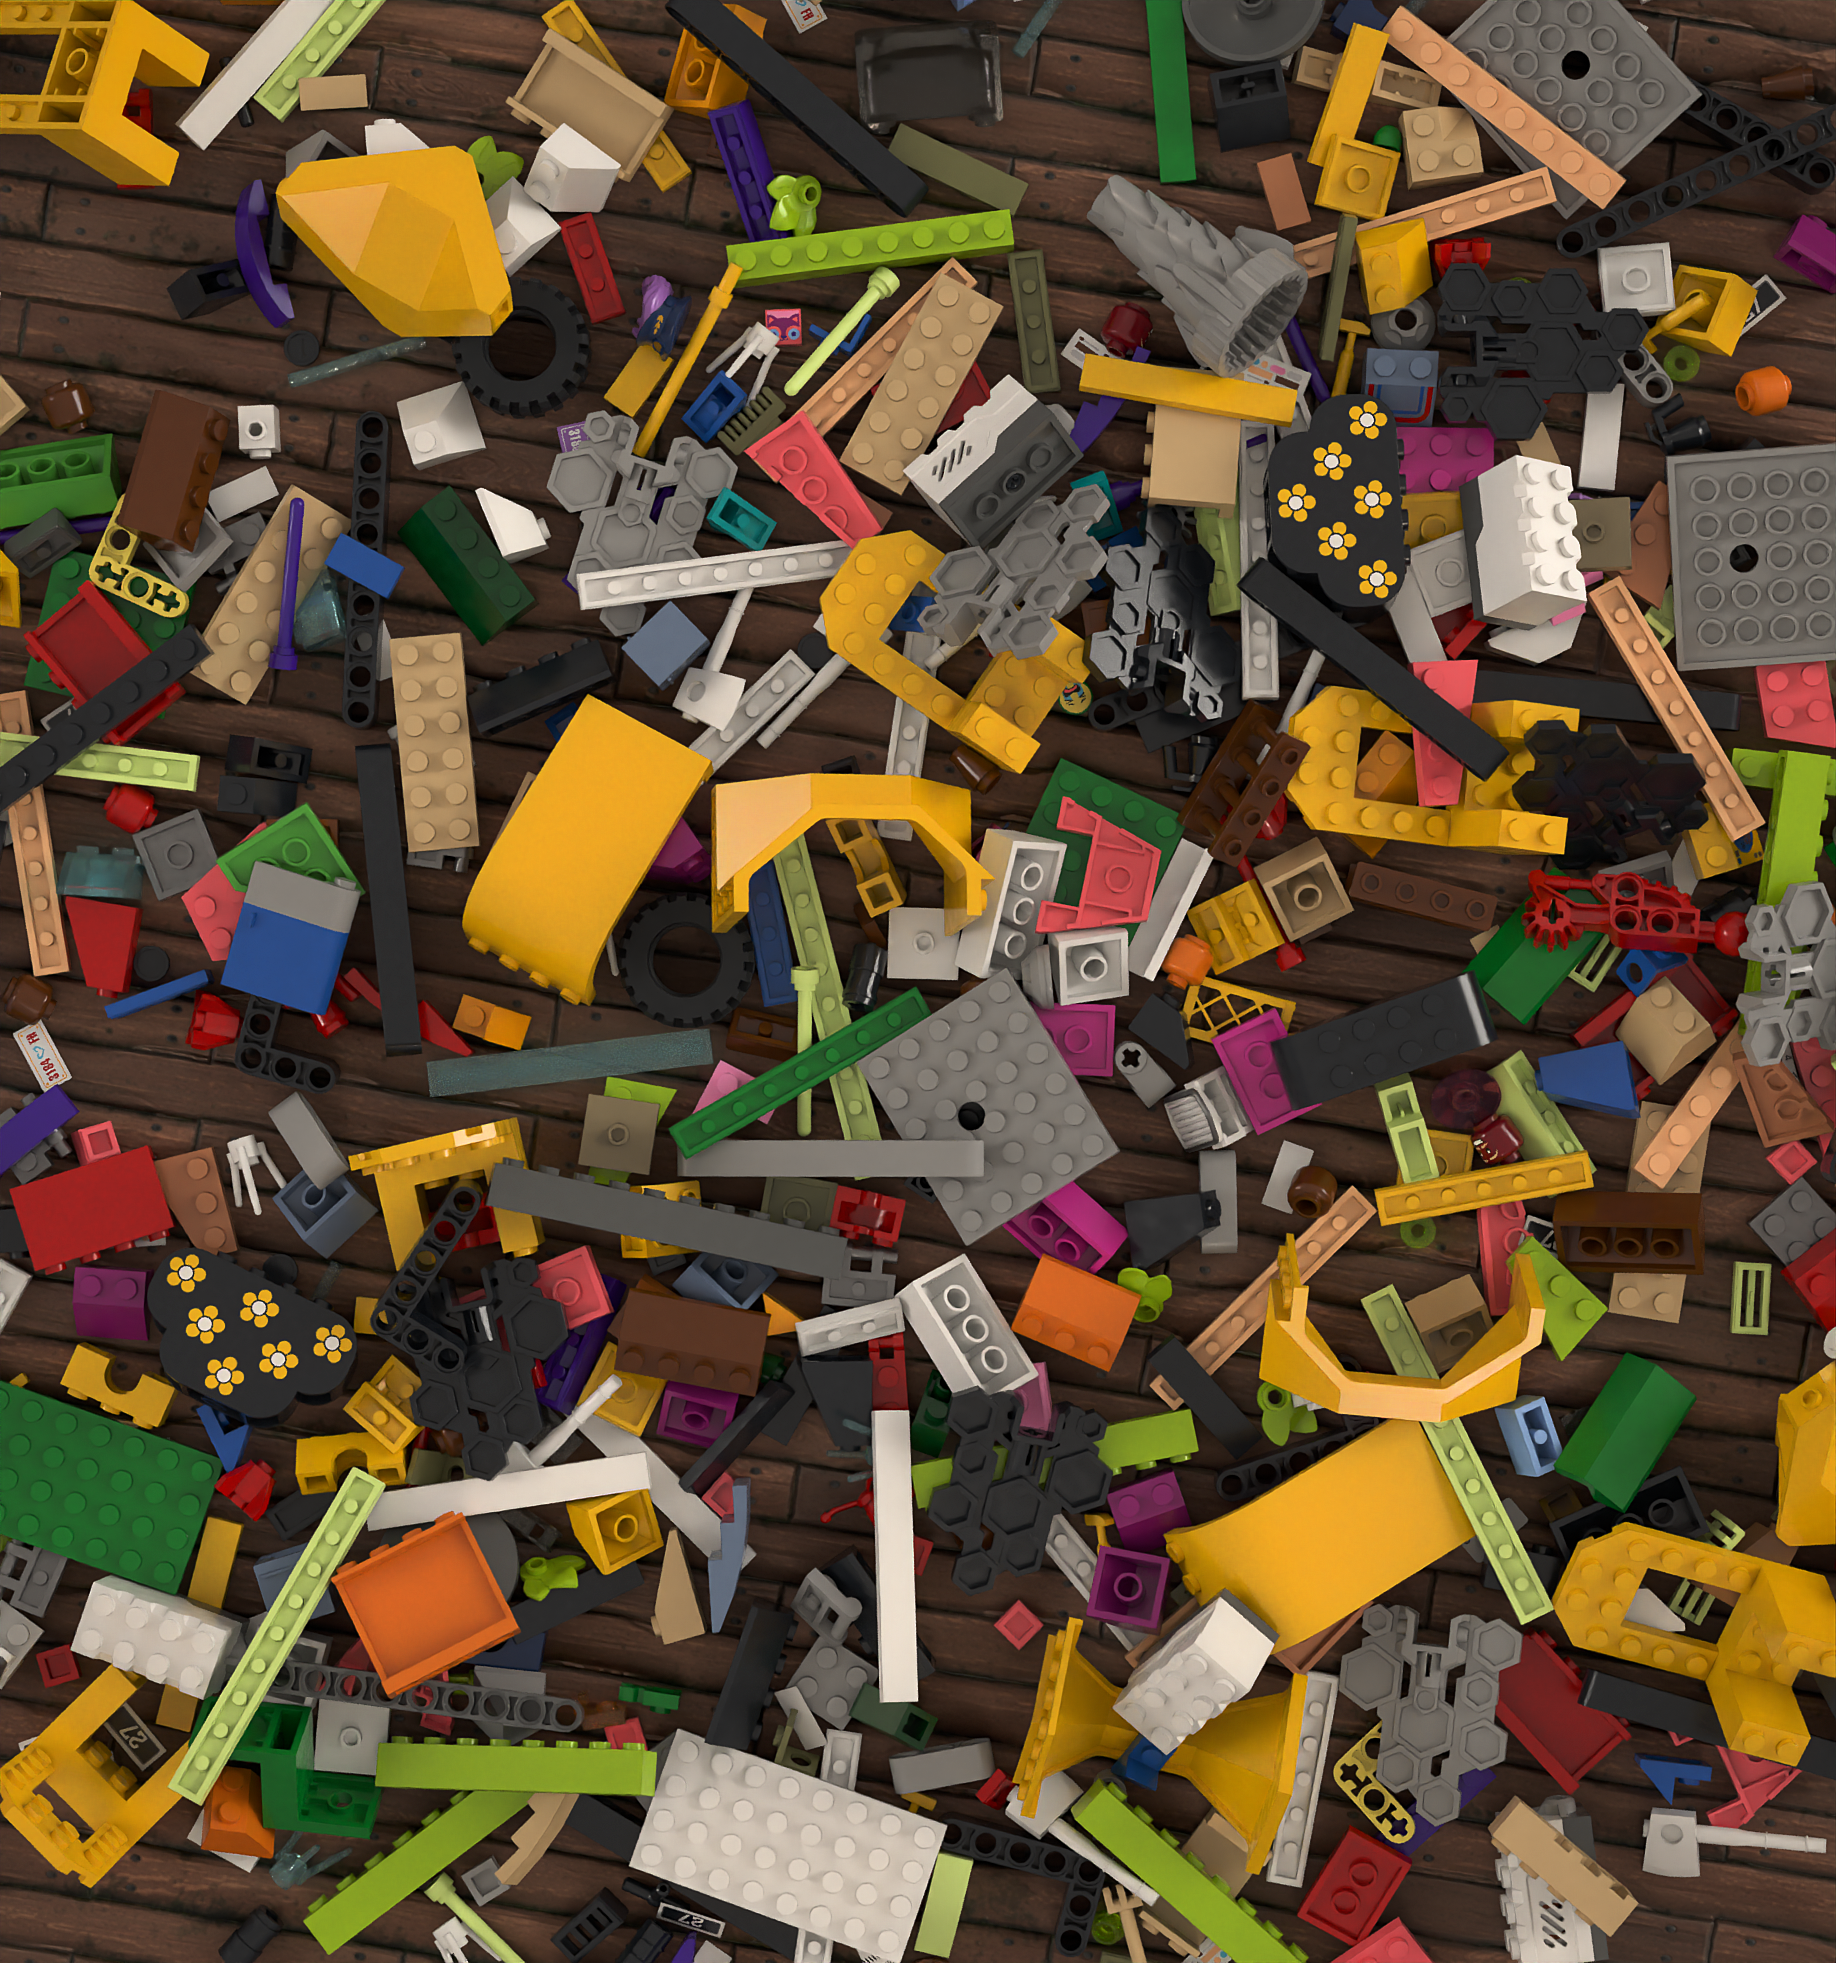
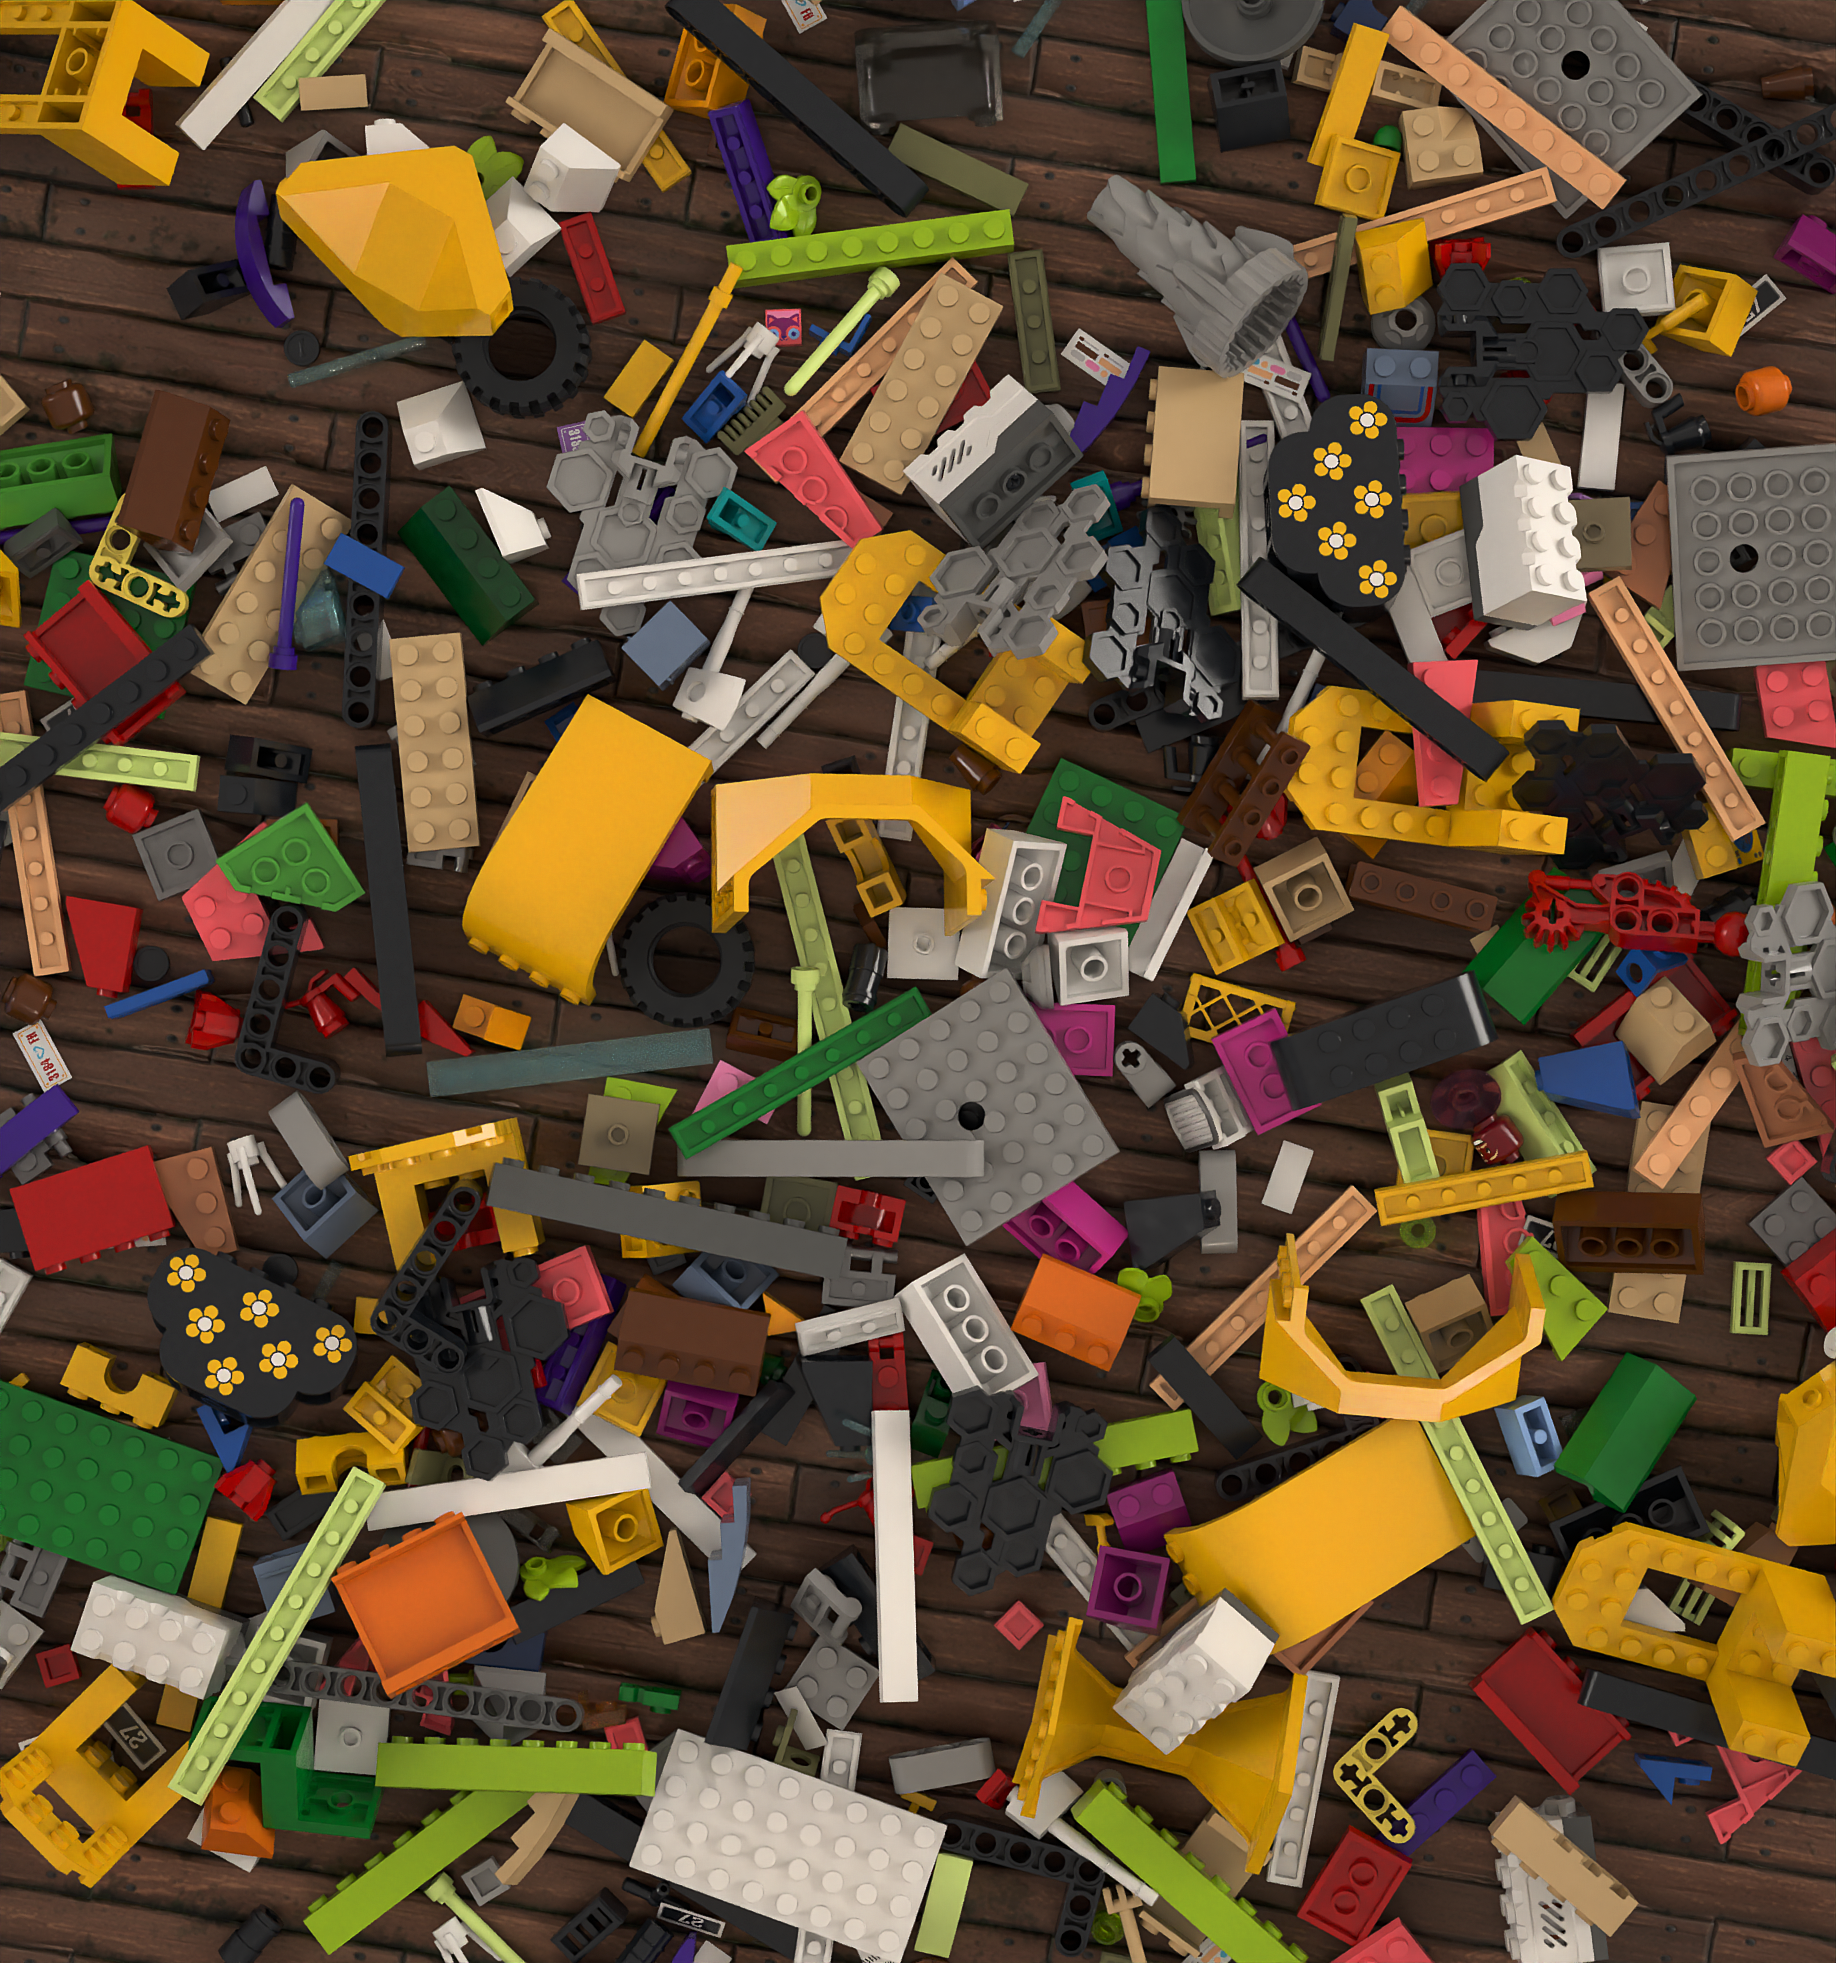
(95, 1143): coral slope -> none
(101, 874): clear light blue slope -> none
(112, 1302): magenta slope -> none
(259, 430): white brick -> none
(290, 1868): clear light blue plant -> none
(291, 937): blue door -> none
(661, 316): dark blue piece -> none
(770, 937): blue tile -> none
(894, 1719): dark green slope -> none
(1076, 699): tile -> none
(1126, 329): dark red head -> none
(1141, 1763): blue slope -> none
(1187, 961): orange head -> none
(1188, 390): yellow tile -> none
(1283, 193): nougat tile -> none
(1312, 1191): reddish brown head -> none
(1347, 356): yellow piece -> none
(1423, 1721): light grey piece -> none
(1675, 1836): white piece -> none
(1689, 356): clear neon green plate -> none

